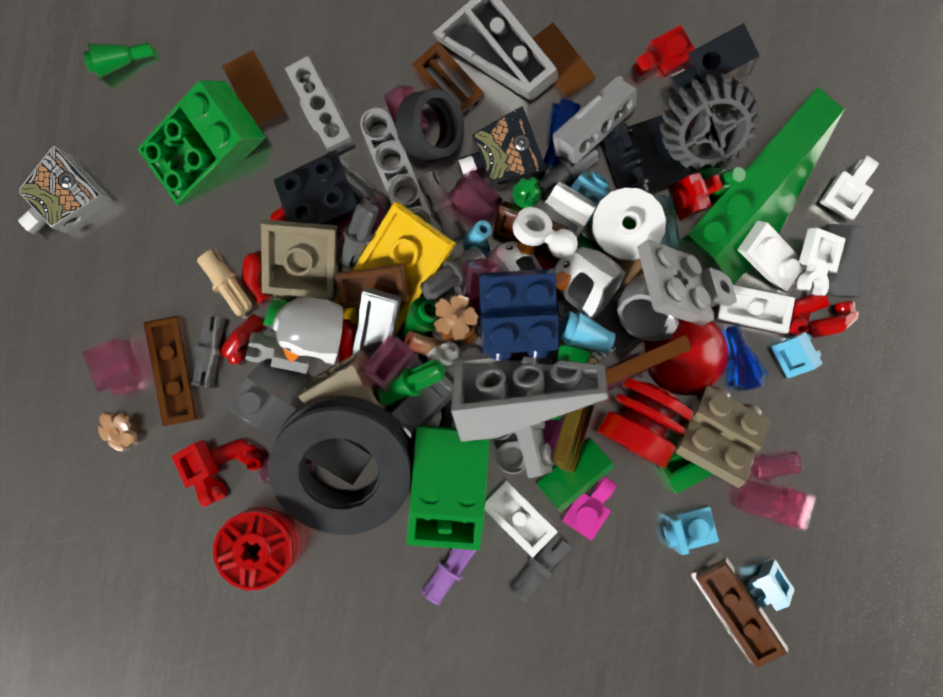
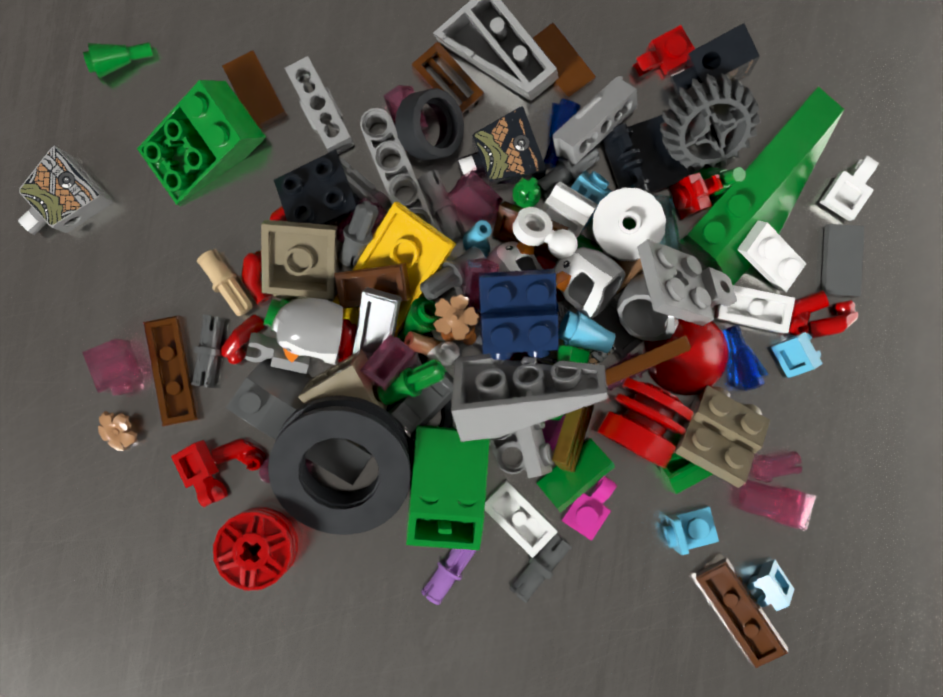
(821, 256): white plate -> none

